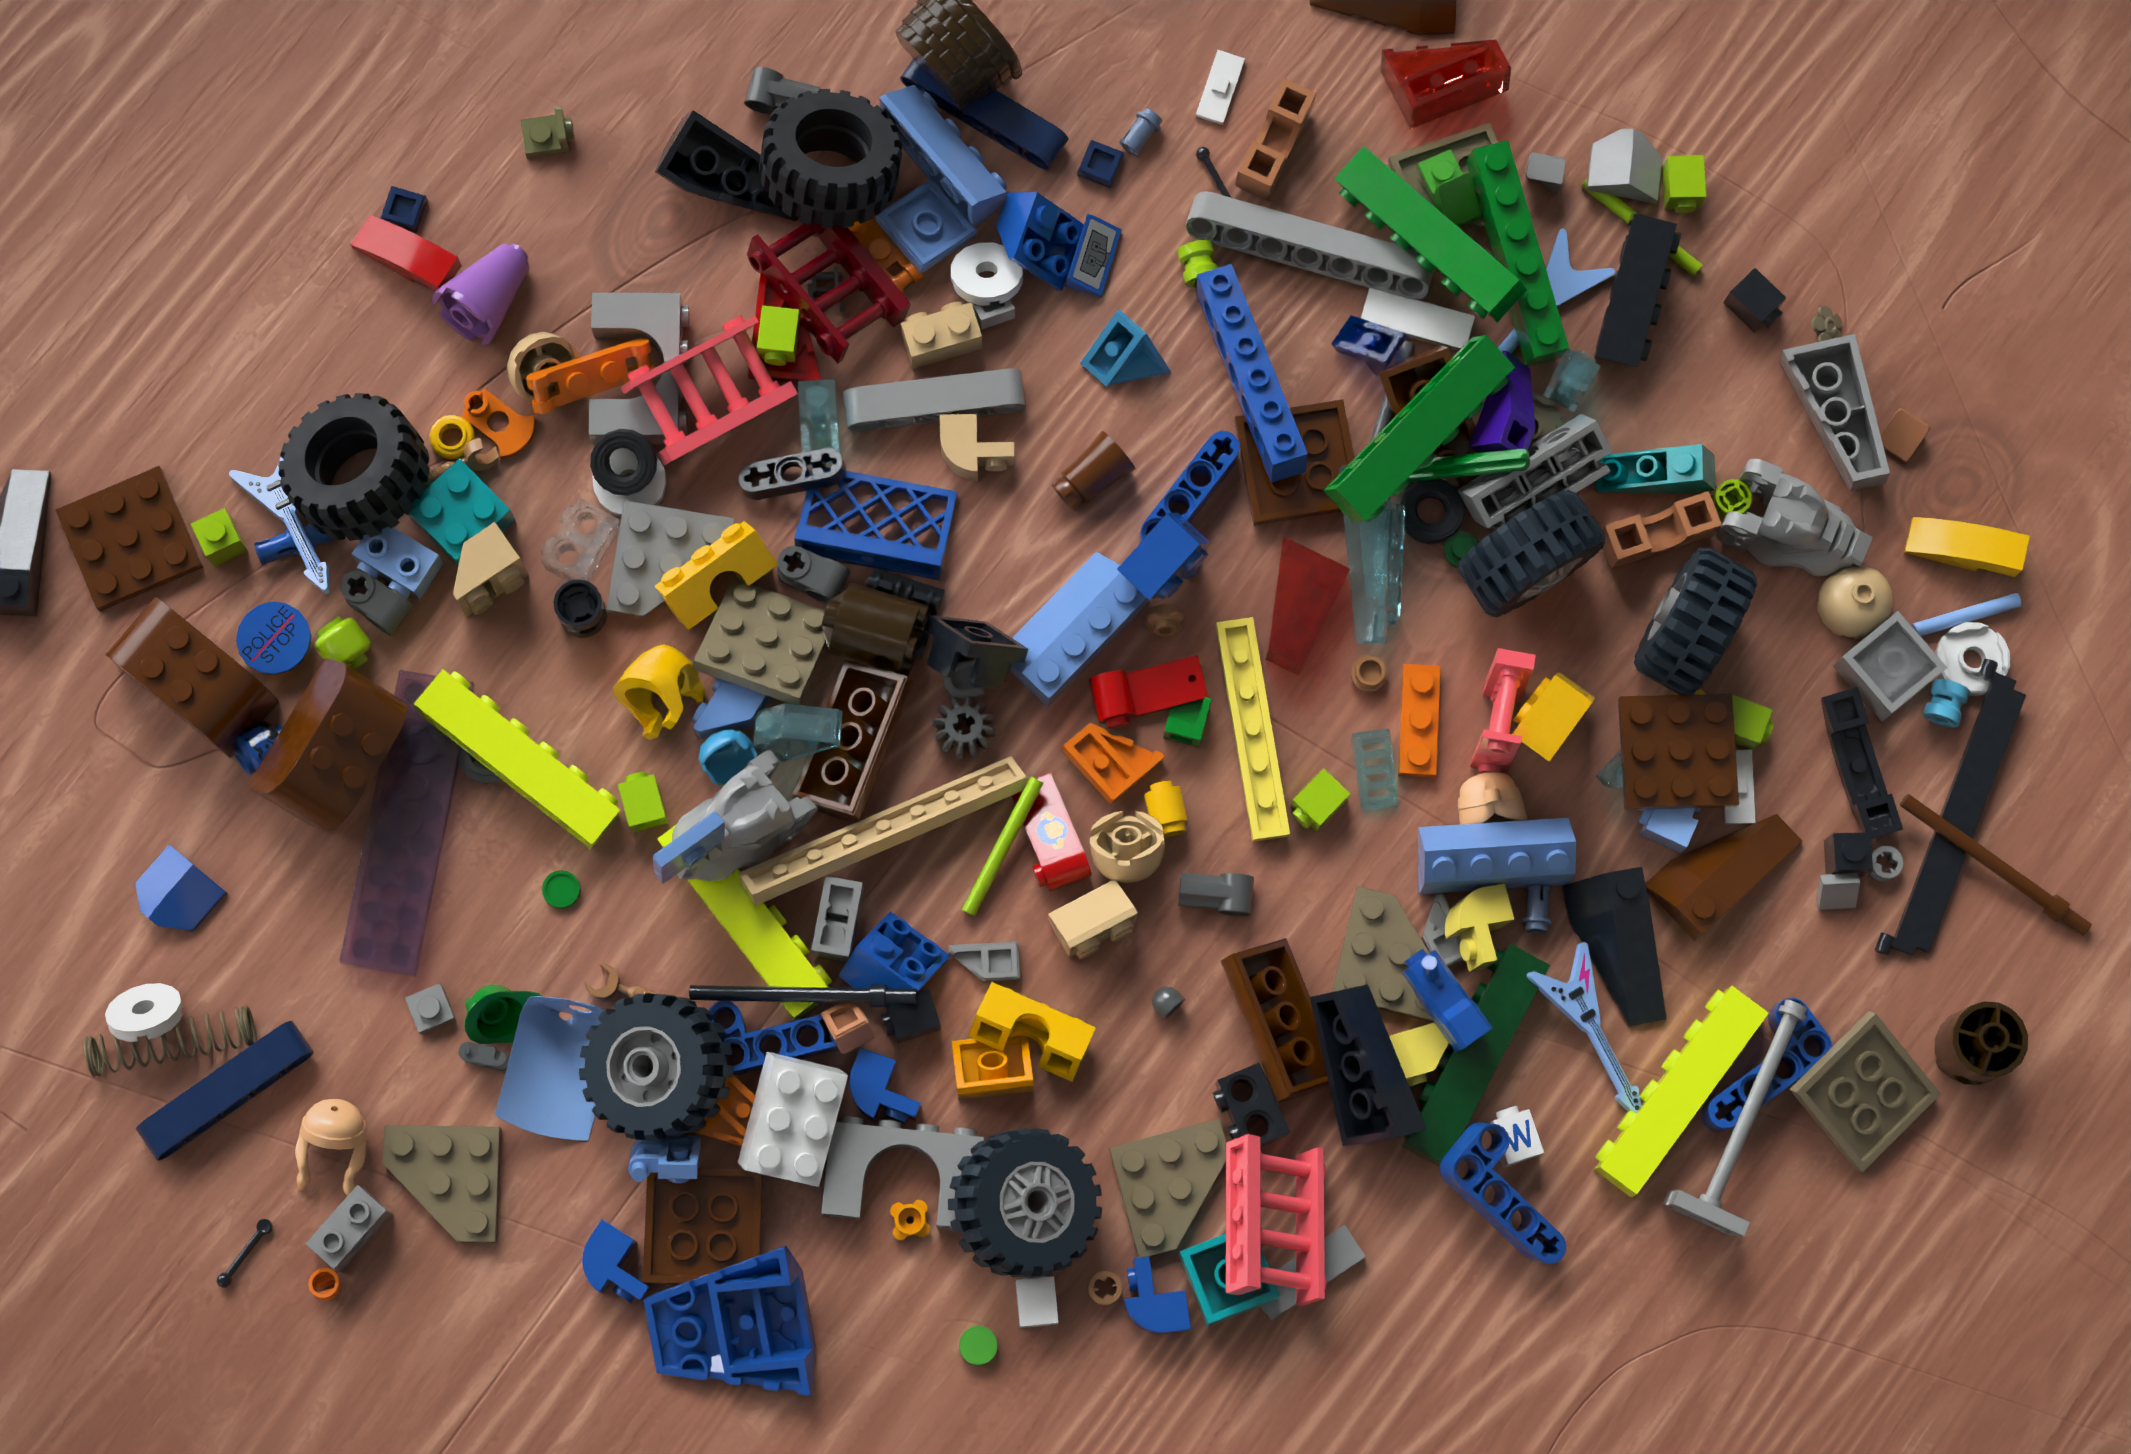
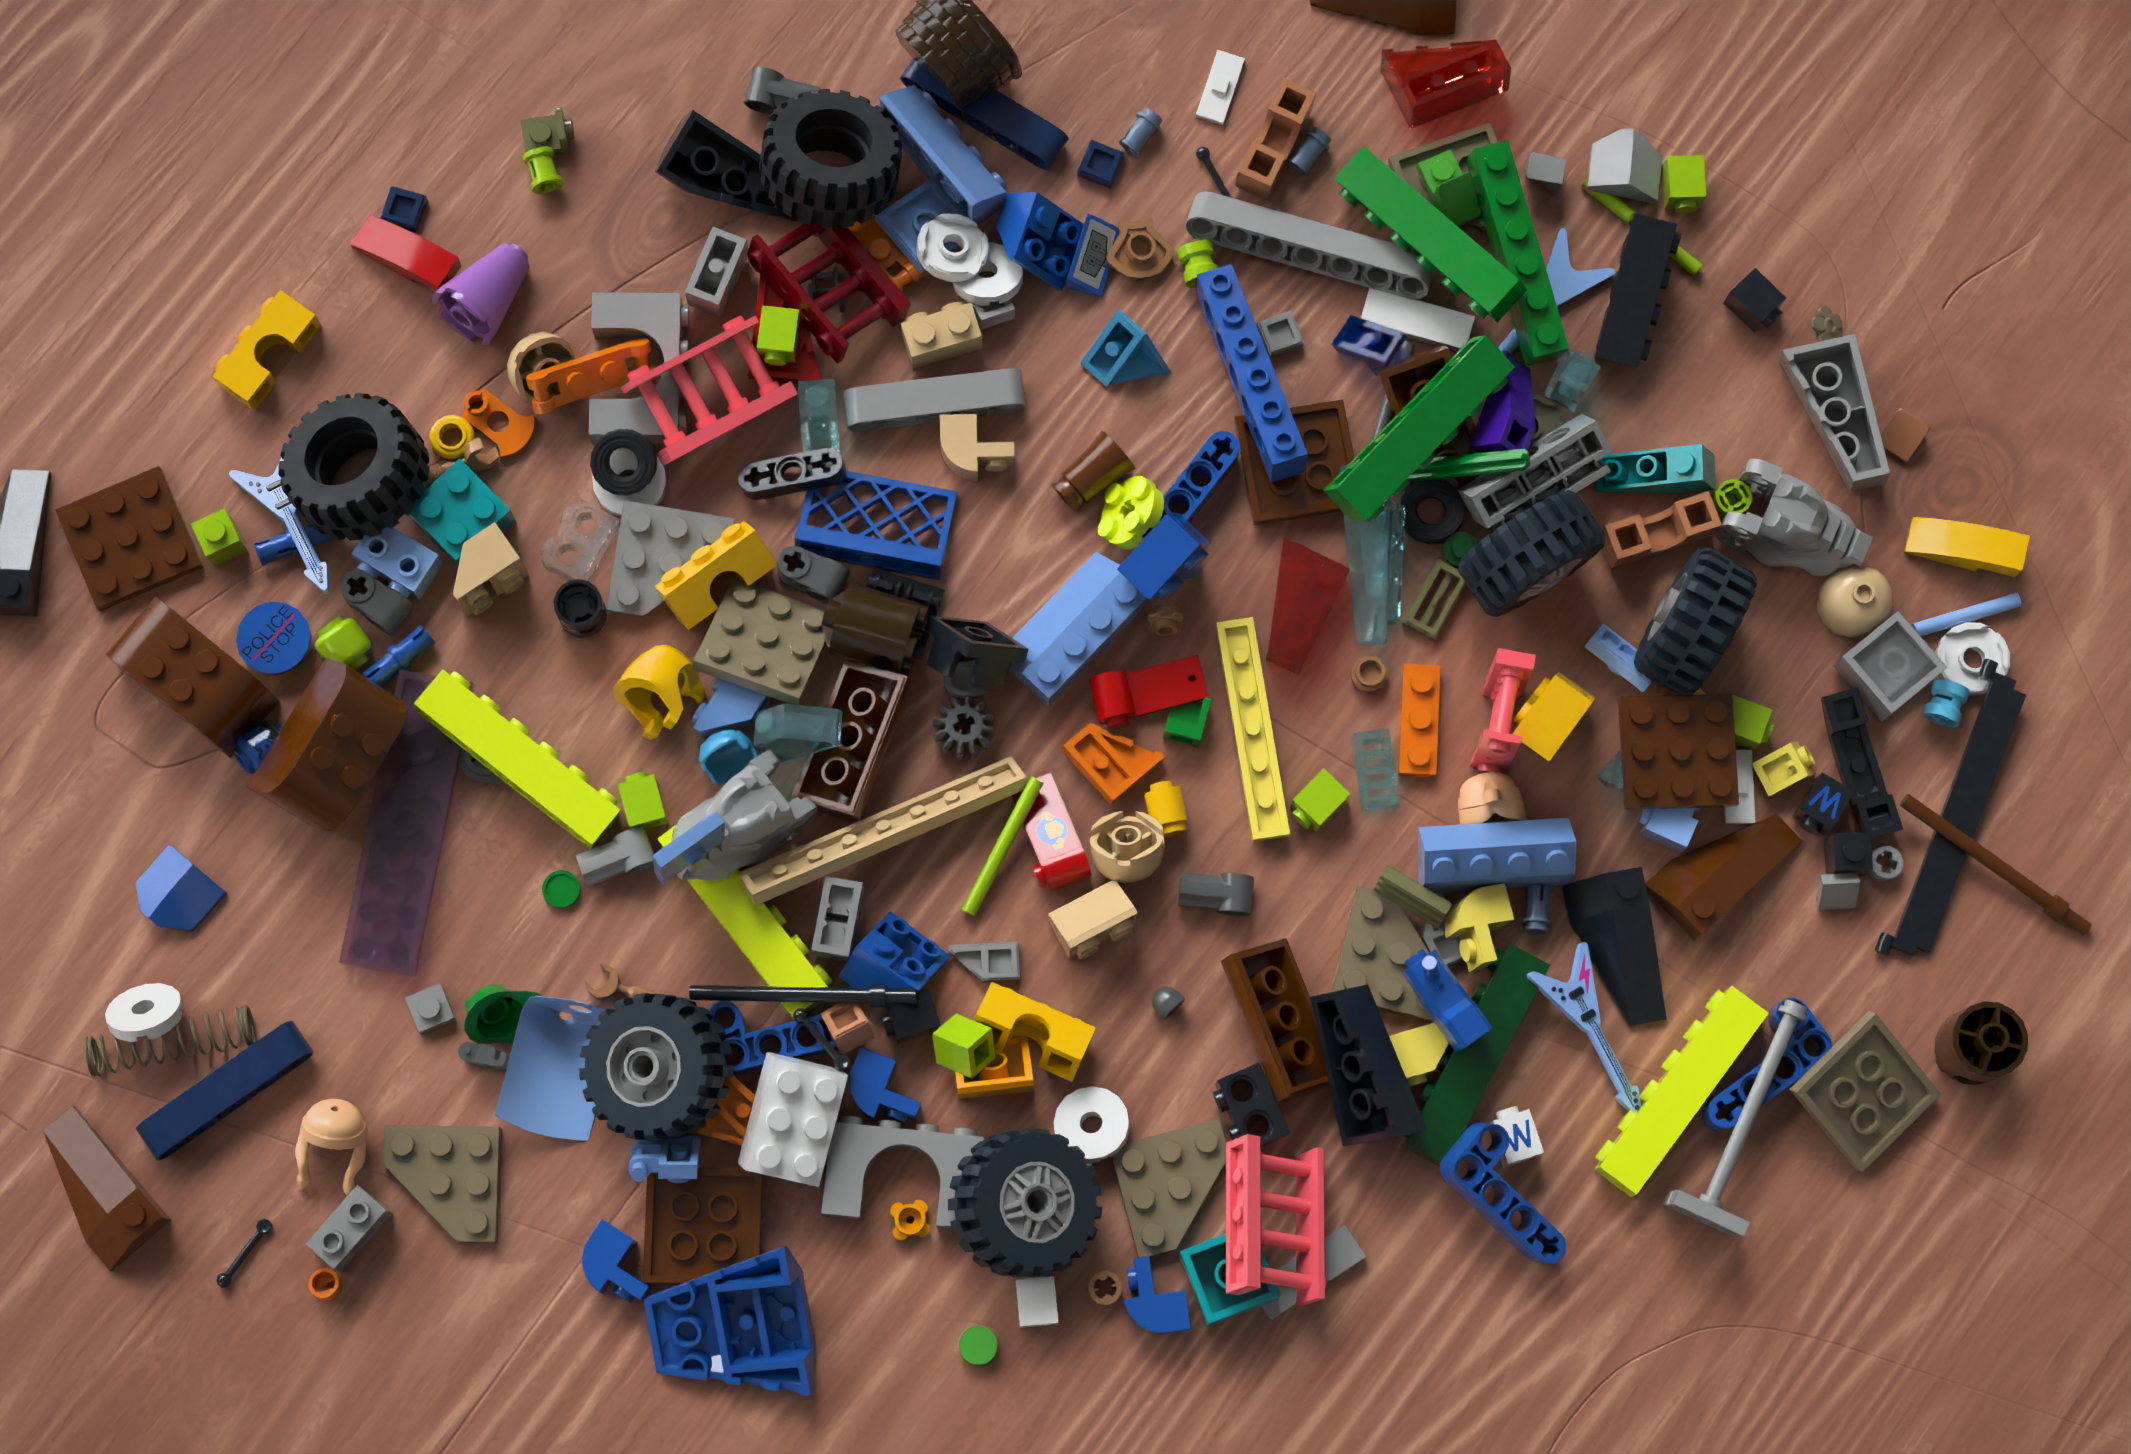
(104, 1194): none -> reddish brown wedge
(280, 323): none -> yellow arch
(399, 656): none -> blue pin
(542, 170): none -> lime bush
(626, 854): none -> light grey piece
(717, 272): none -> light grey brick
(841, 1061): none -> black hinge
(947, 264): none -> white tile
(964, 1045): none -> lime brick
(1097, 1103): none -> white tile
(1118, 520): none -> neon yellow plate
(1139, 250): none -> medium nougat animal
(1280, 334): none -> light grey tile
(1309, 150): none -> sand blue pin
(1412, 896): none -> olive tile
(1421, 626): none -> olive tile
(1617, 655): none -> light blue plate
(1784, 767): none -> light yellow bracket
(1822, 805): none -> black brick

